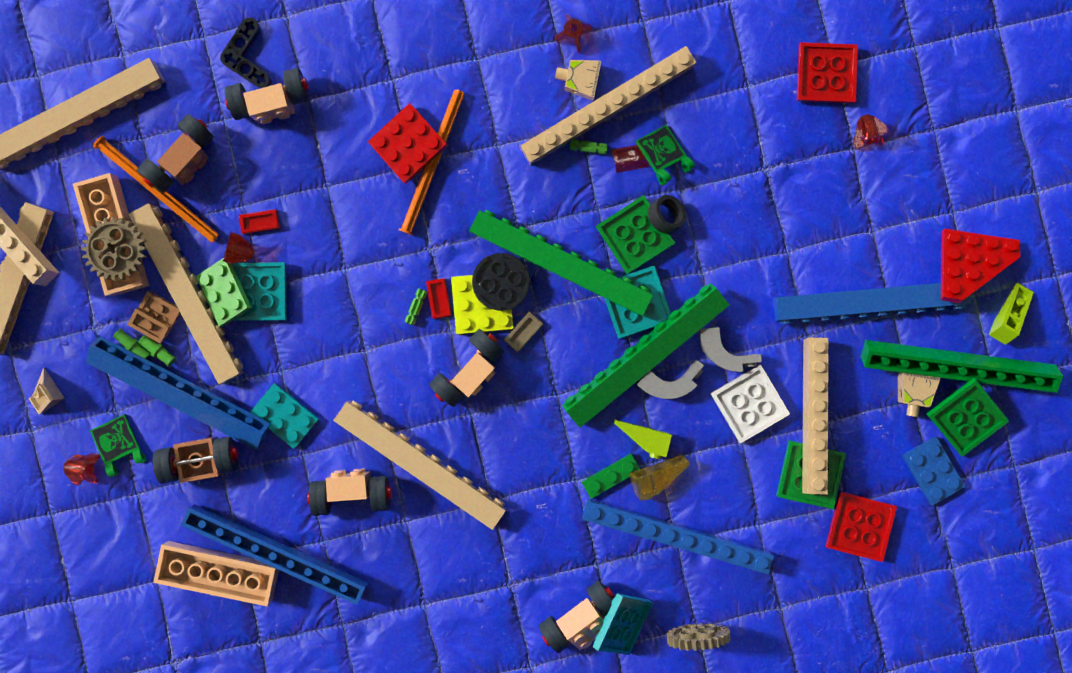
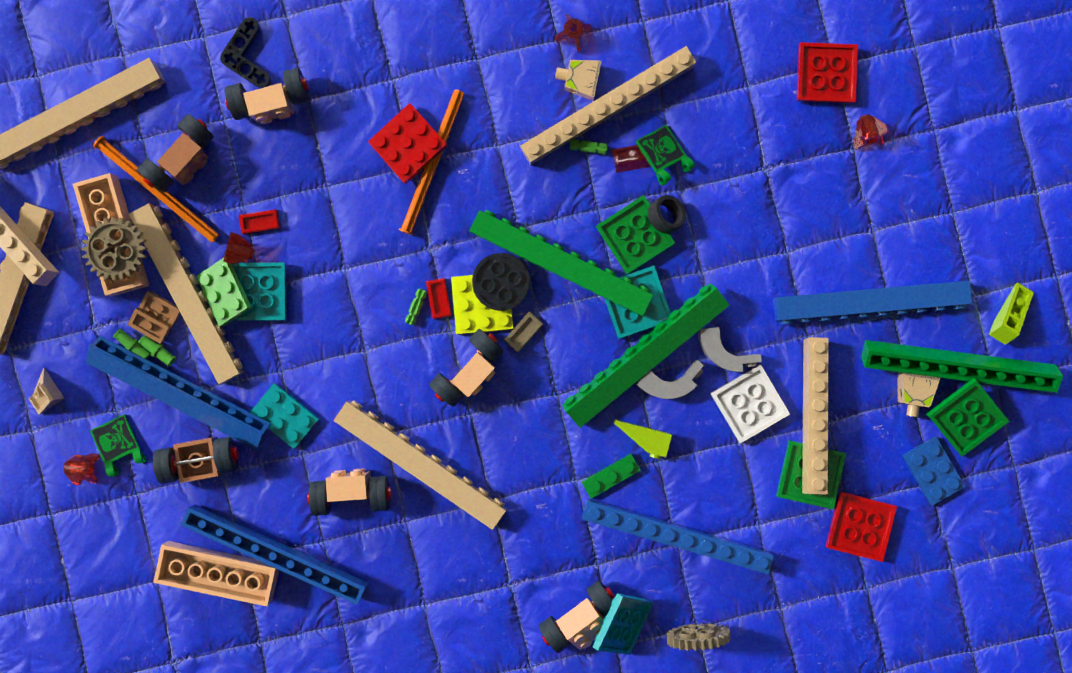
(655, 478): clear yellow slope -> none
(972, 261): red plate -> none

